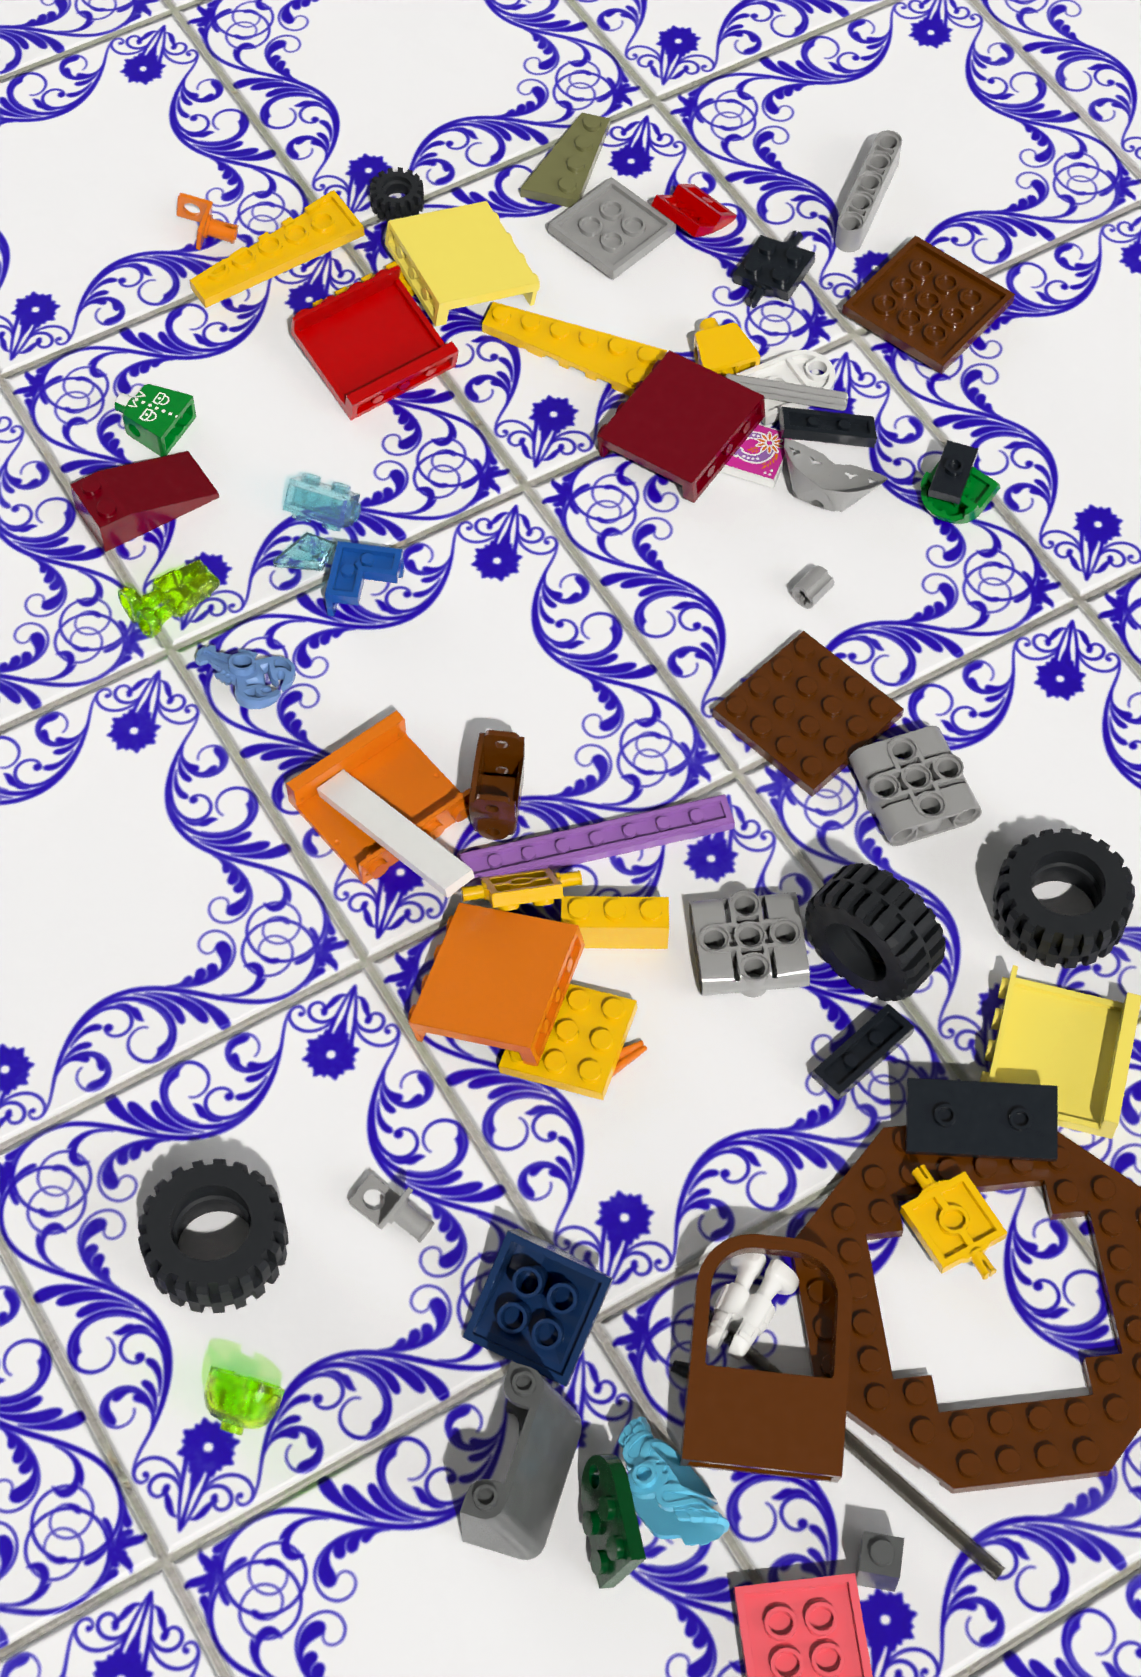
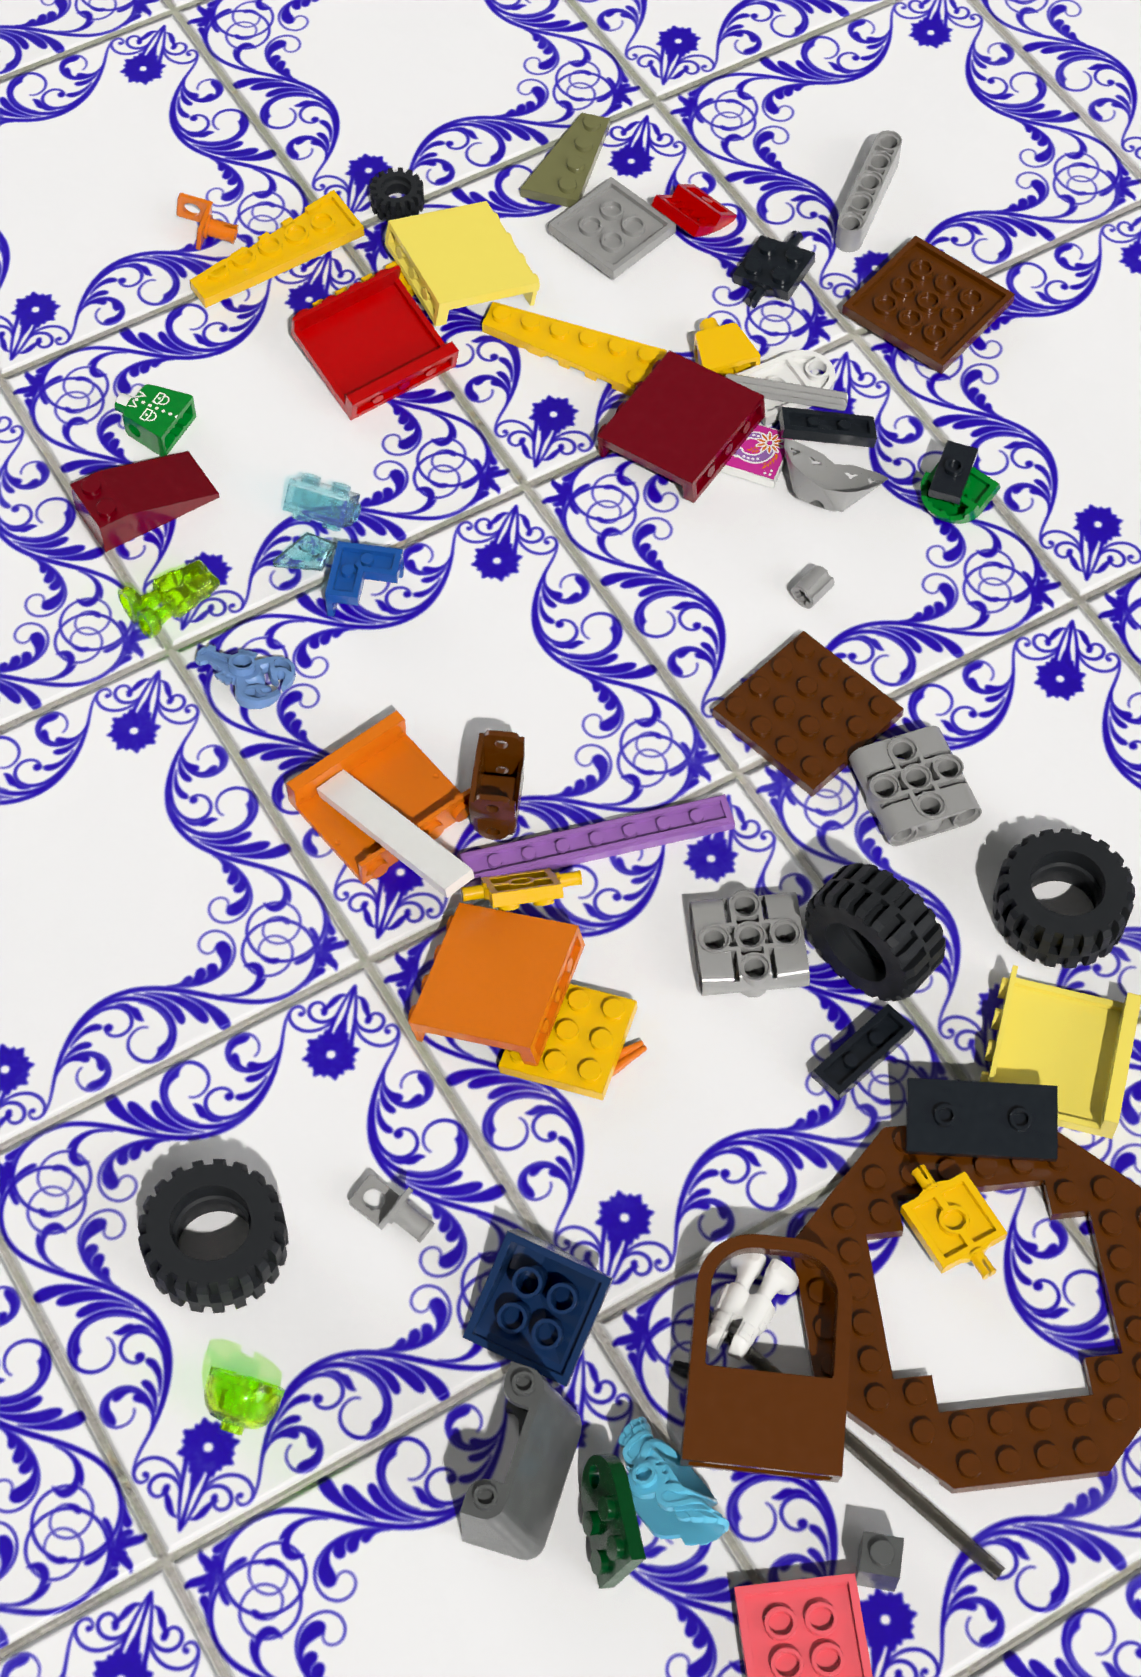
(619, 921): yellow brick -> none

